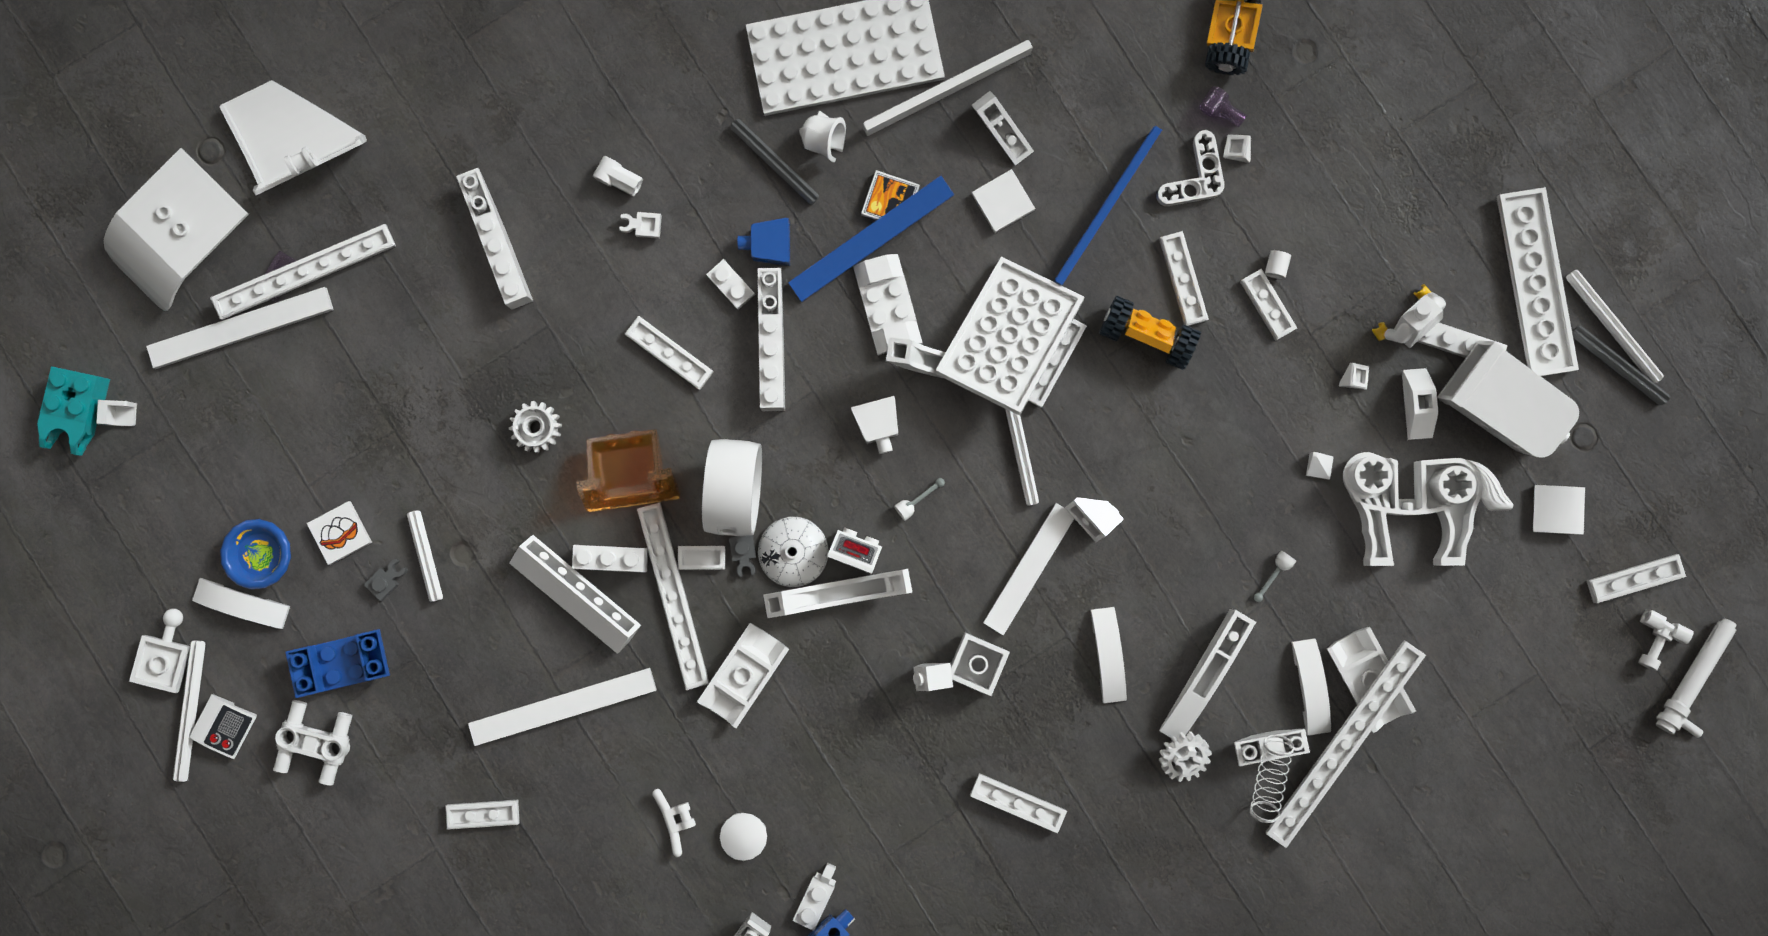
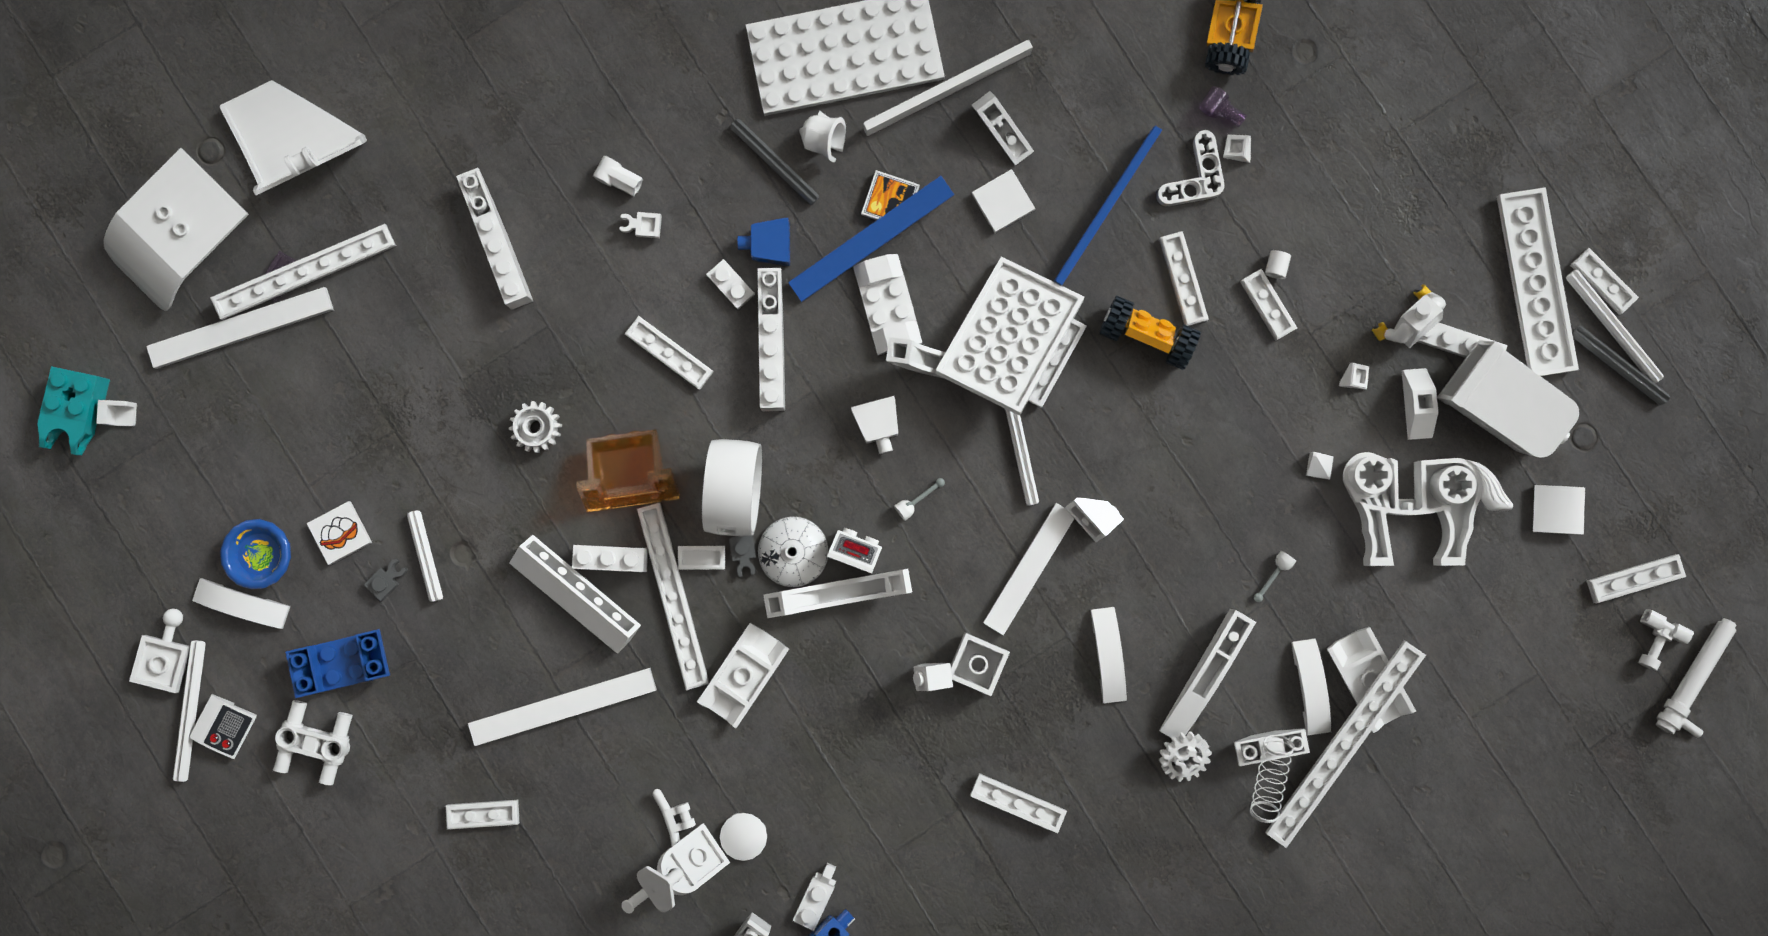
(691, 864): none -> white plate
(1604, 281): none -> white tile

